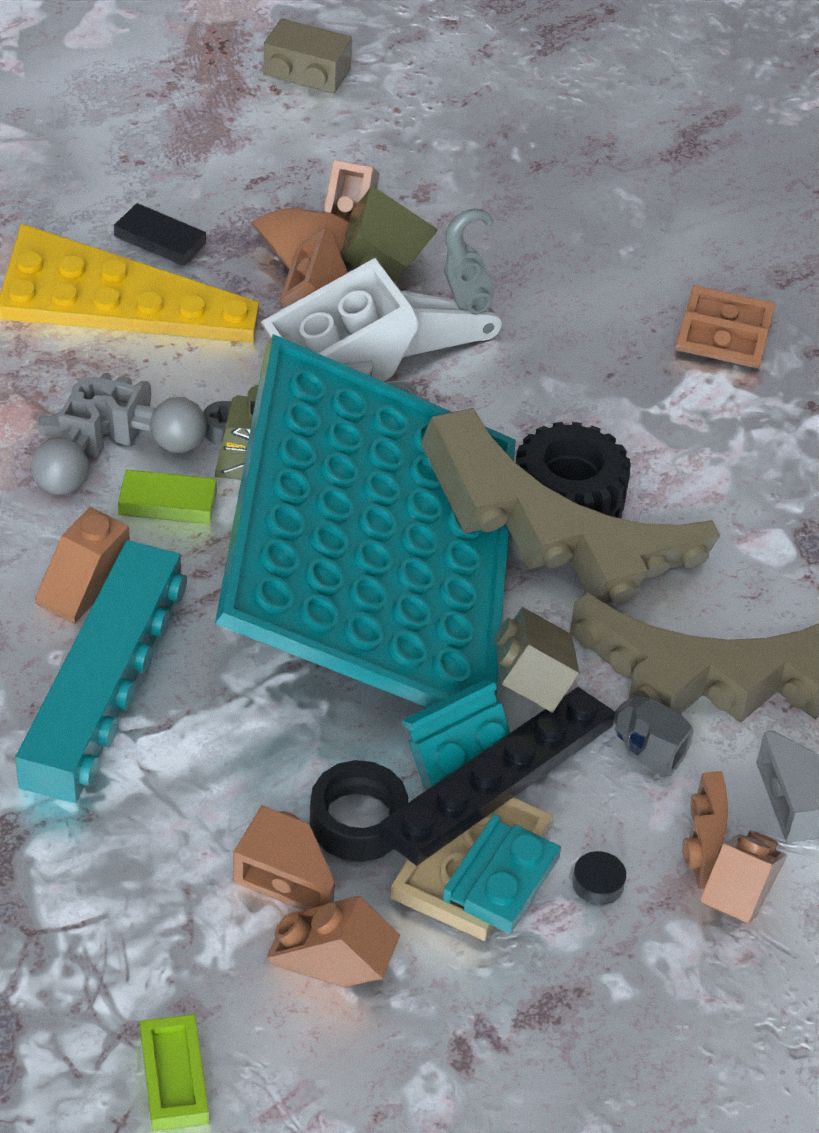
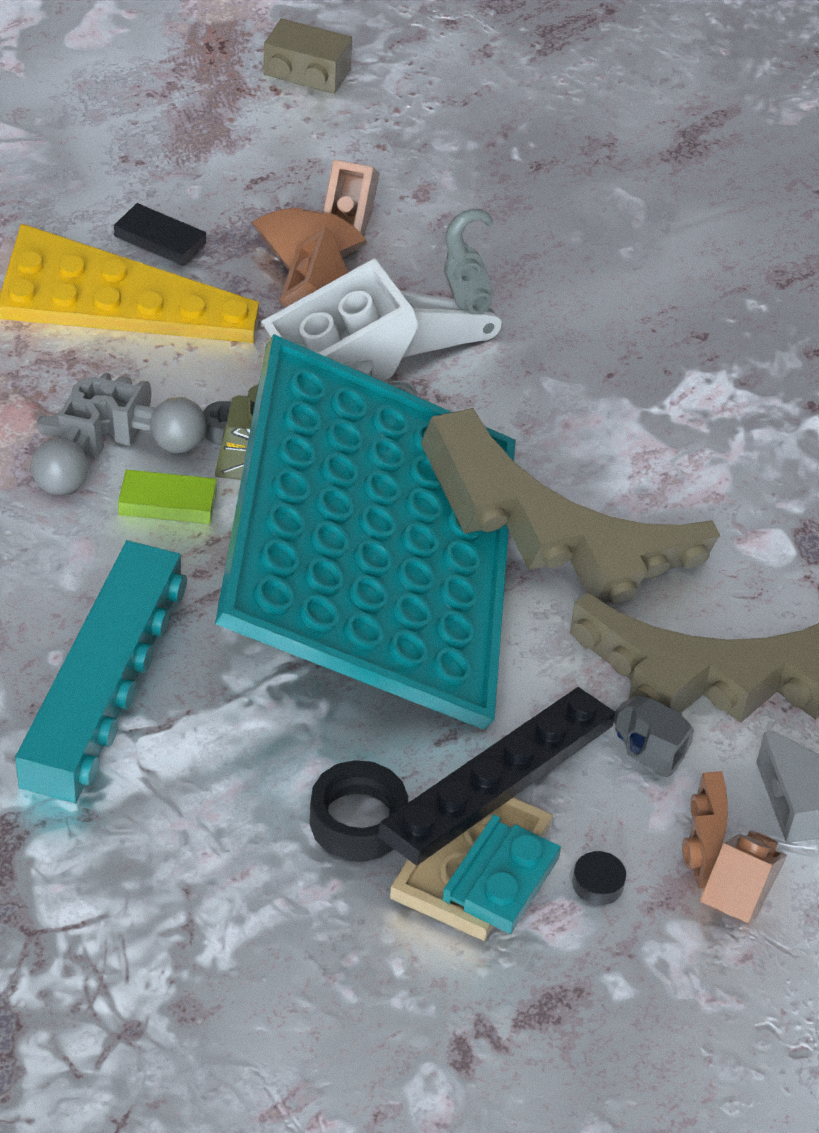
(81, 564): nougat slope -> none
(173, 1072): lime tile -> none
(283, 861): nougat slope -> none
(335, 943): nougat slope -> none
(385, 232): olive torso -> none
(455, 731): teal plate -> none
(536, 658): dark tan piece -> none
(578, 465): black tyre -> none
(725, 326): nougat slope -> none

